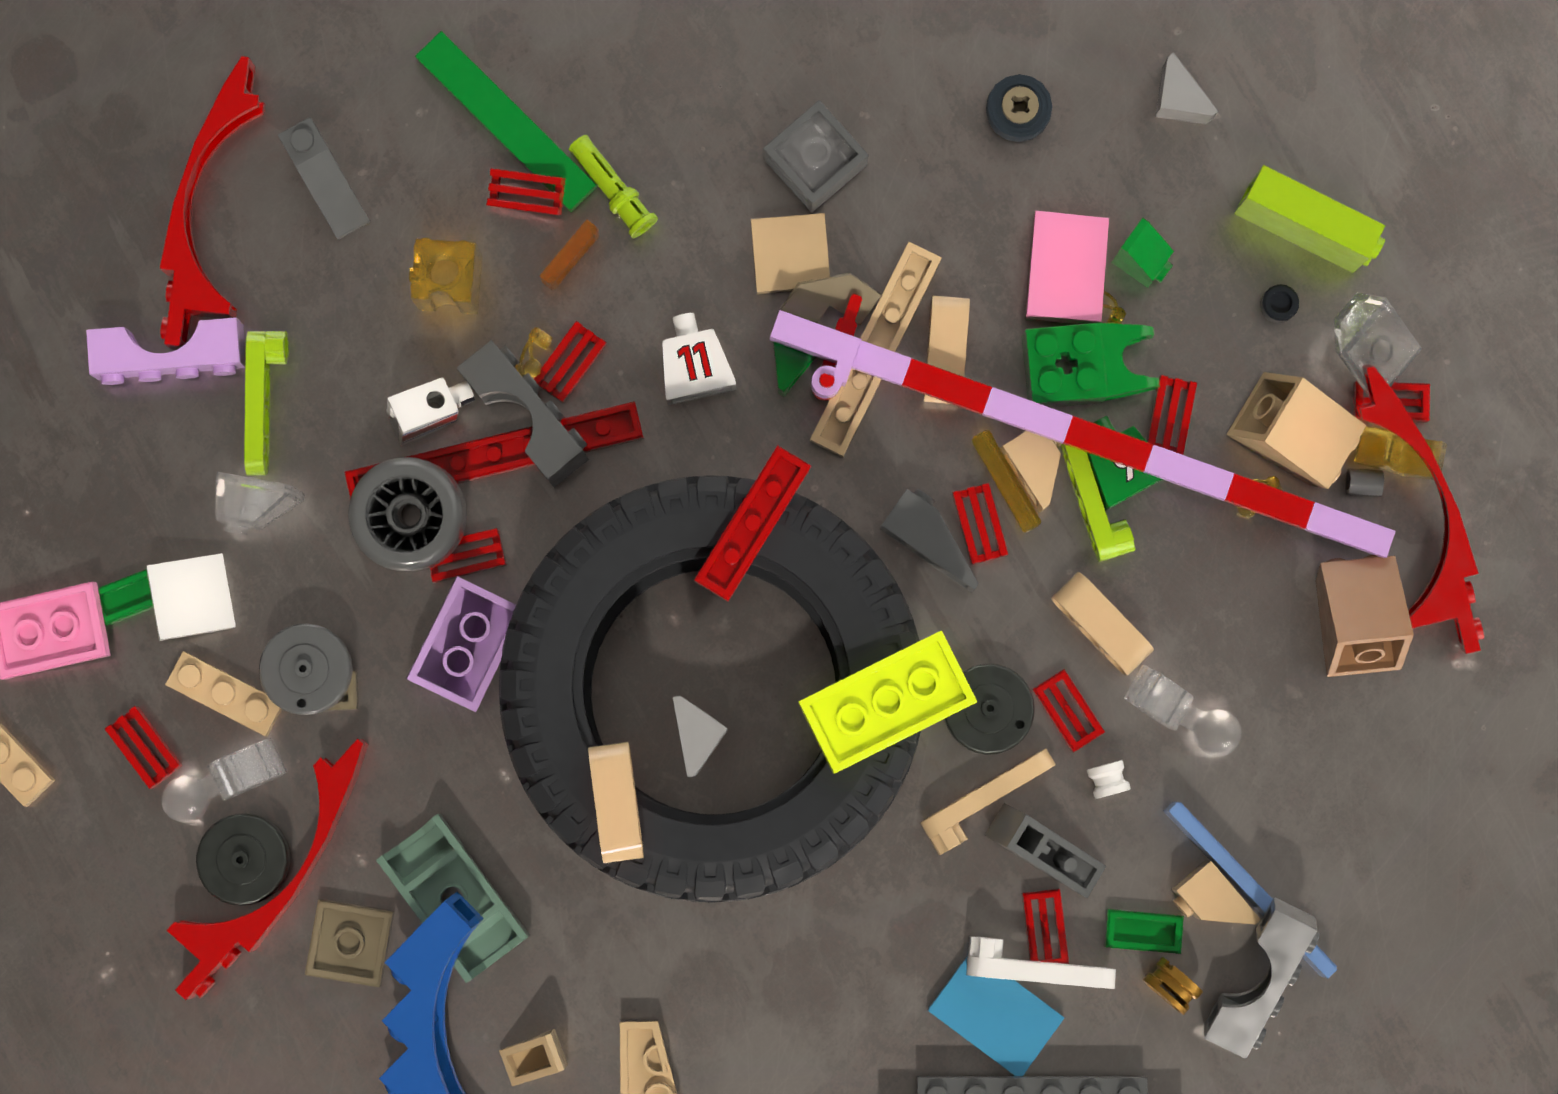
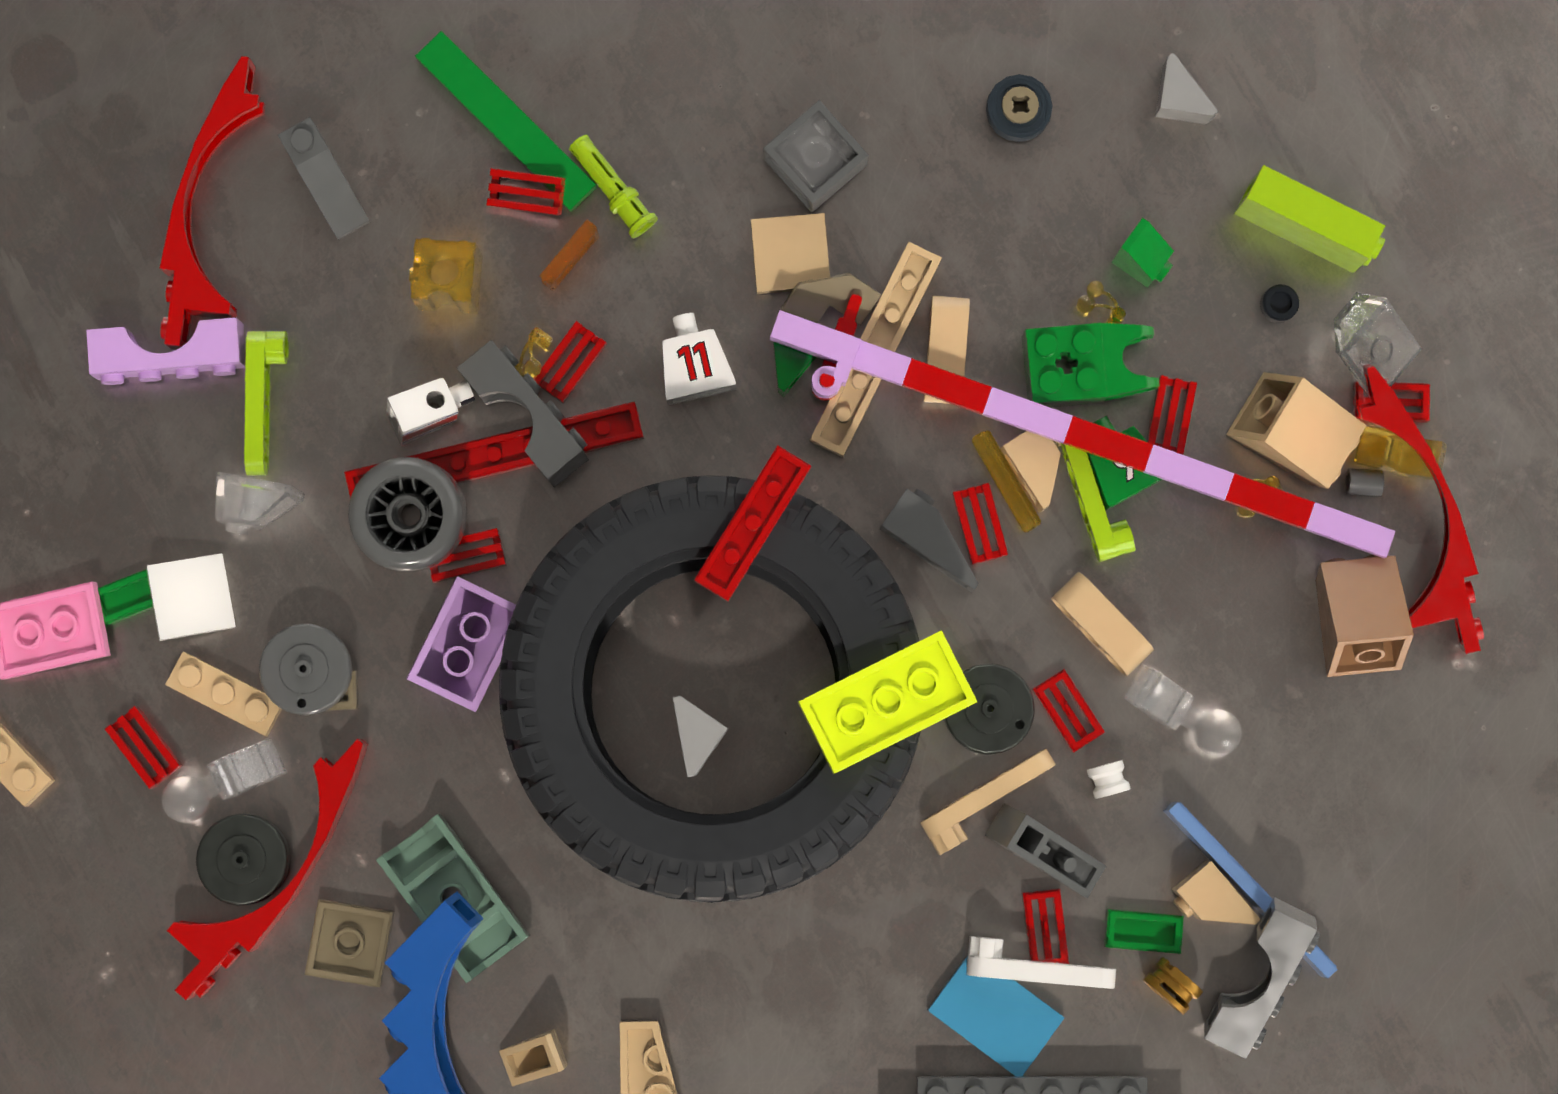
(616, 802): tan beam -> none
(1067, 268): bright pink tile -> none

